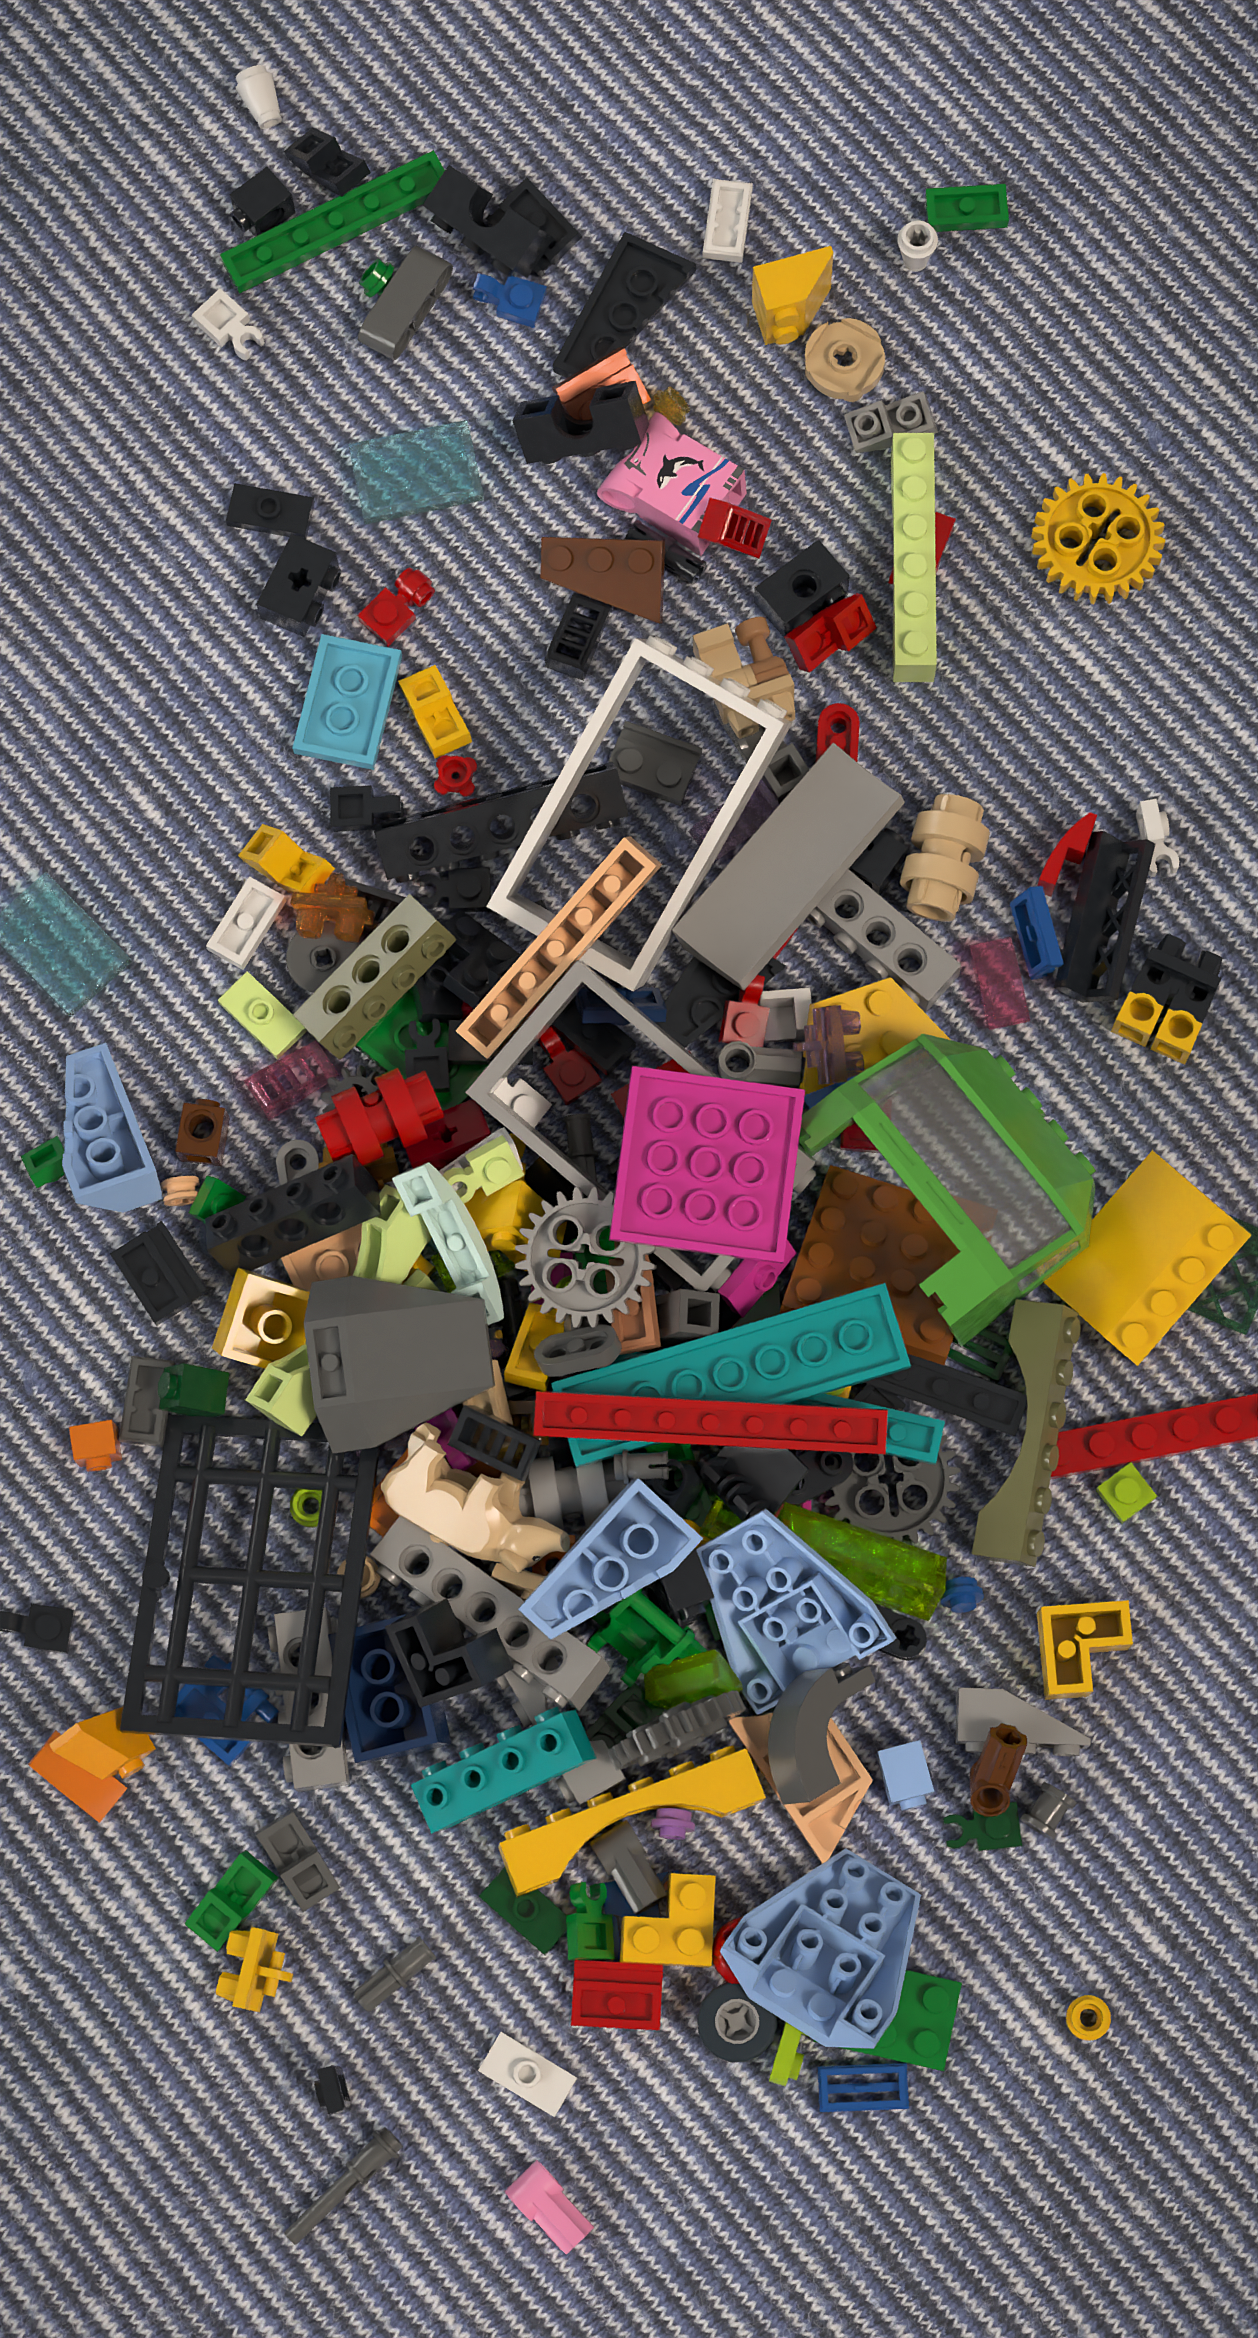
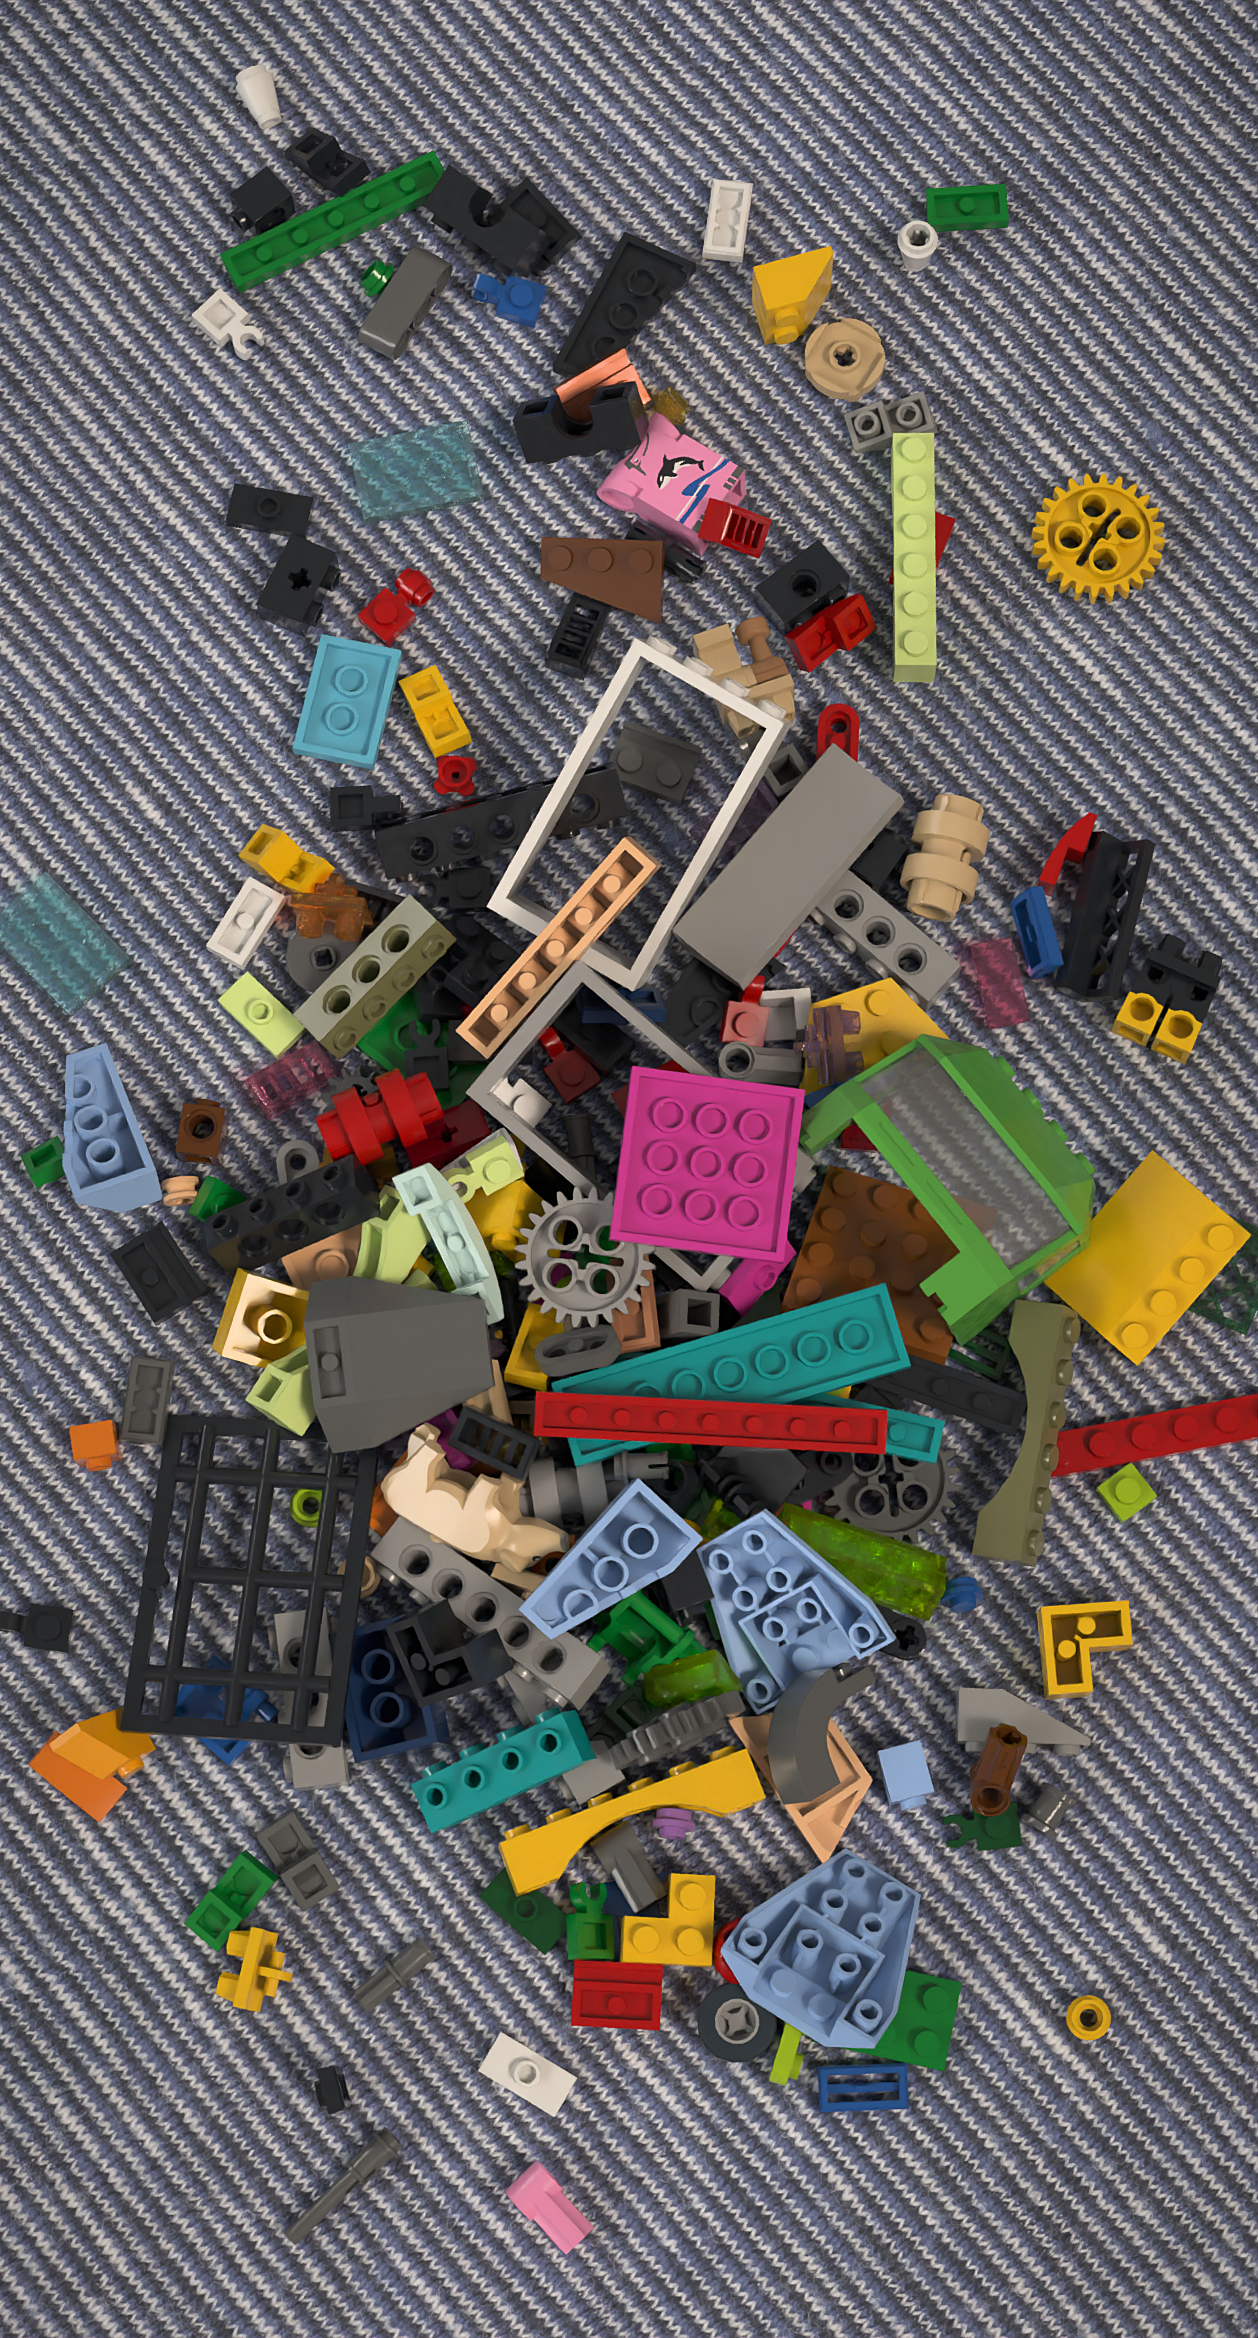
(193, 1390): dark green brick -> none
(1154, 827): white plate -> none

